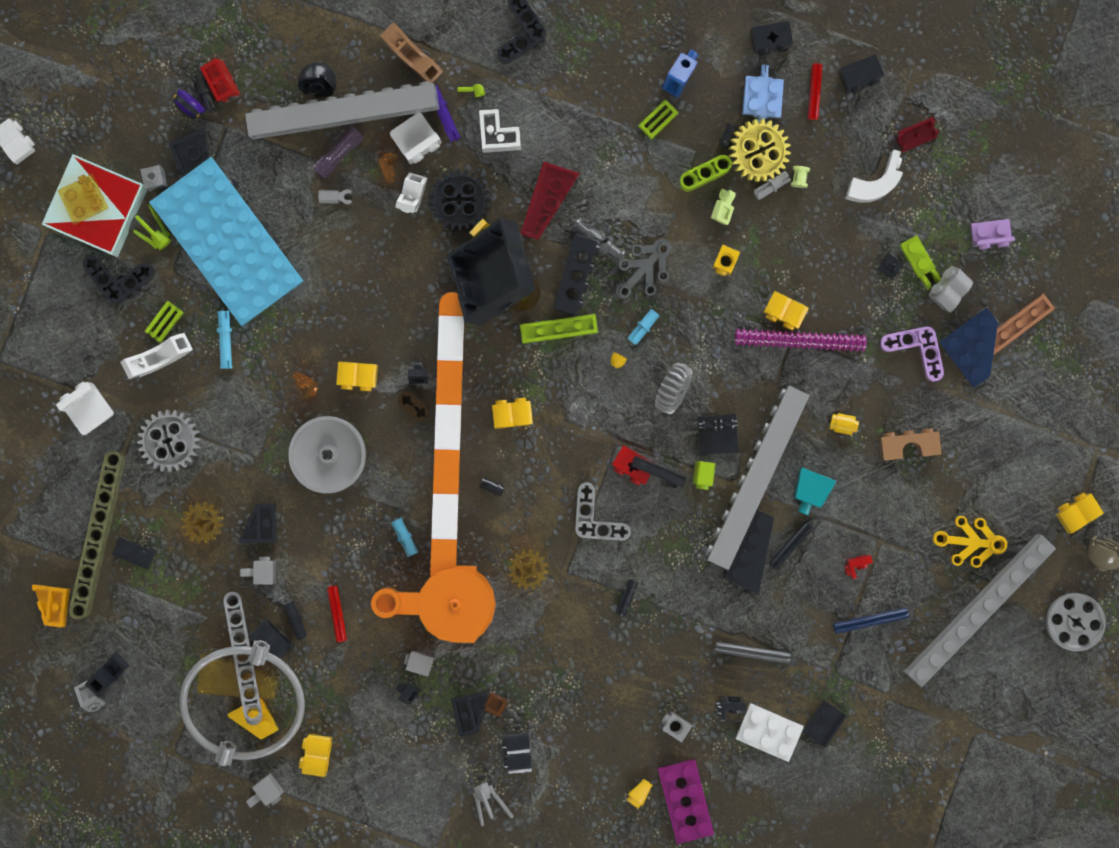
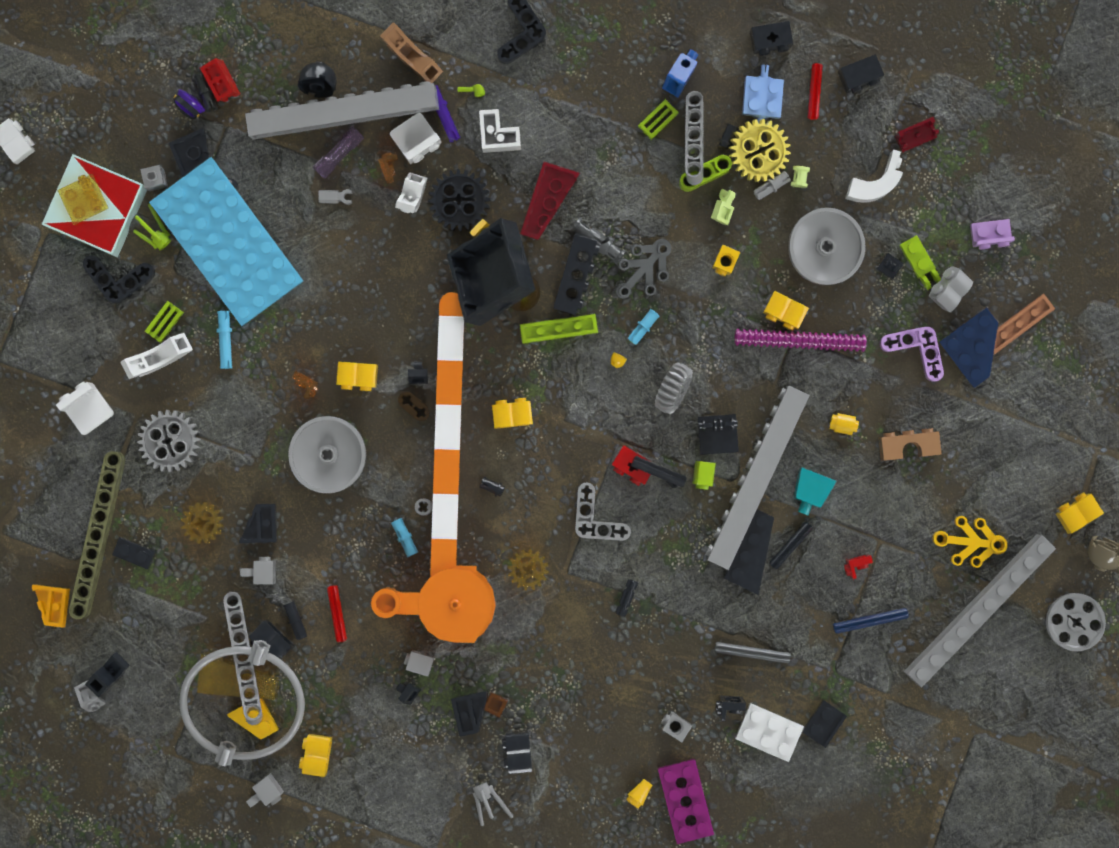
(429, 507): none -> light grey bush
(694, 146): none -> light grey beam
(826, 246): none -> light grey dish

